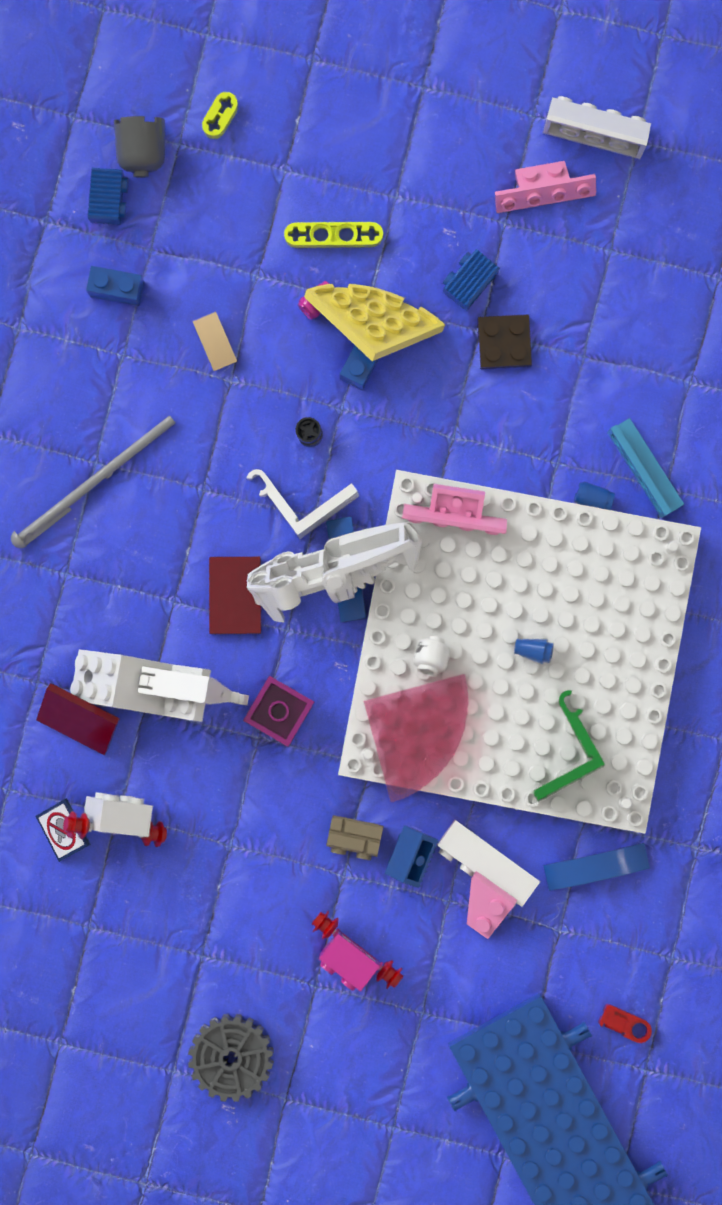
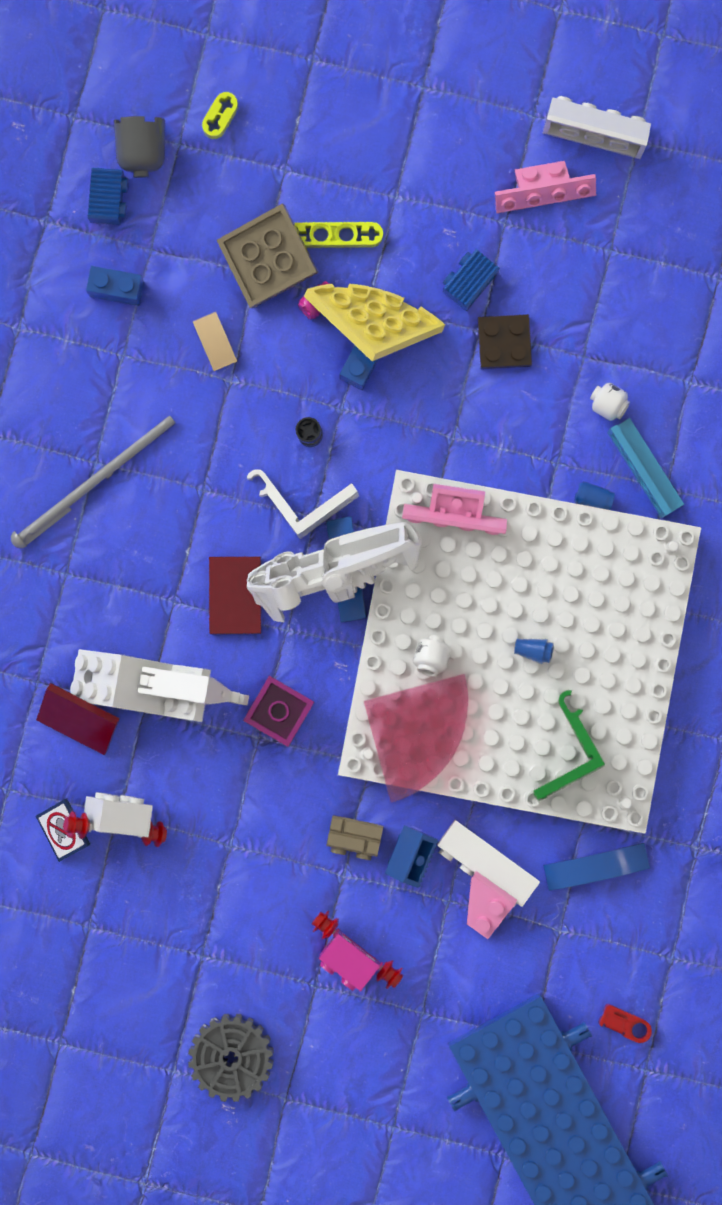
(267, 256): none -> dark tan plate
(610, 401): none -> white head

